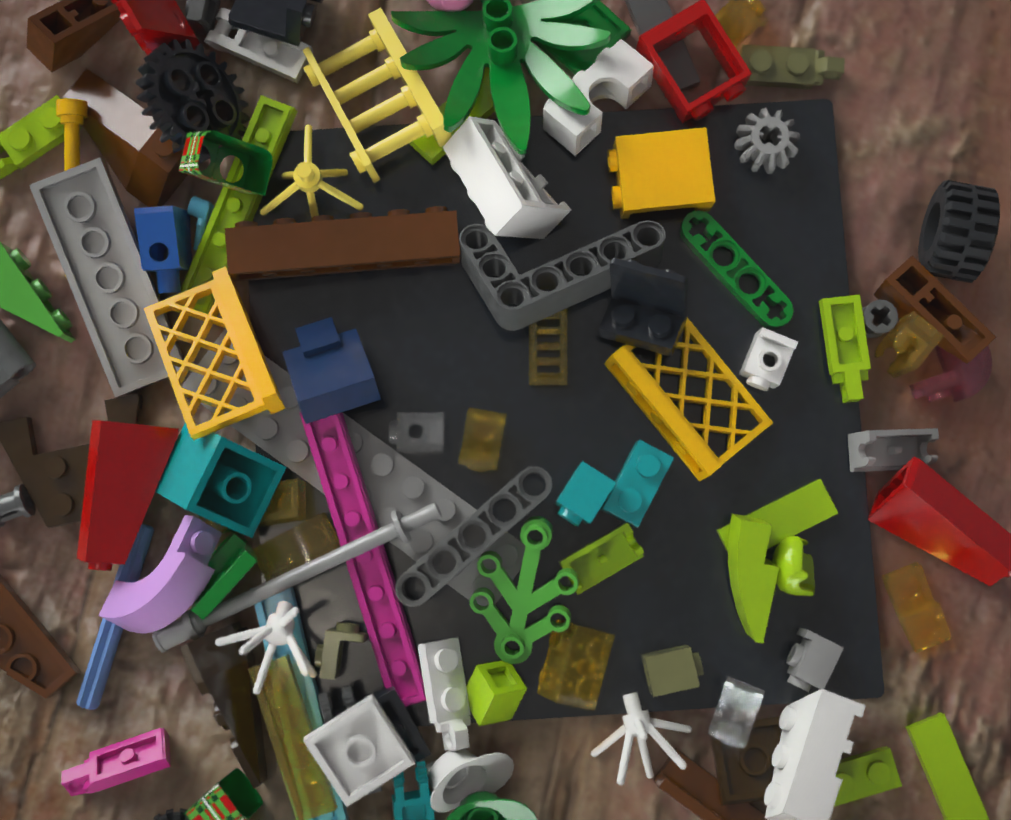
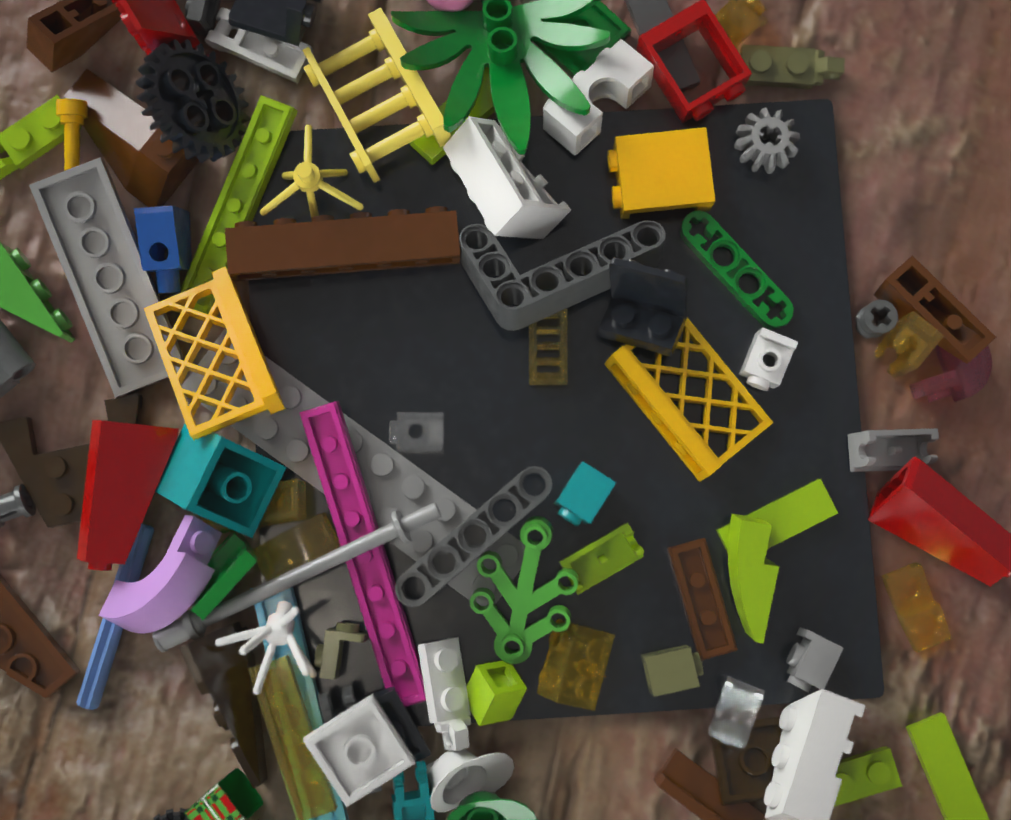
(119, 763): dark pink hinge -> none
(202, 210): medium azure hand -> none
(256, 161): green piece -> none
(329, 371): dark blue piece -> none
(482, 439): clear yellow bracket -> none
(637, 483): teal brick -> none
(638, 724): white plant -> none
(702, 599): none -> reddish brown tile
(795, 567): lime hair -> none
(845, 344): lime hinge -> none
(959, 230): black tyre -> none

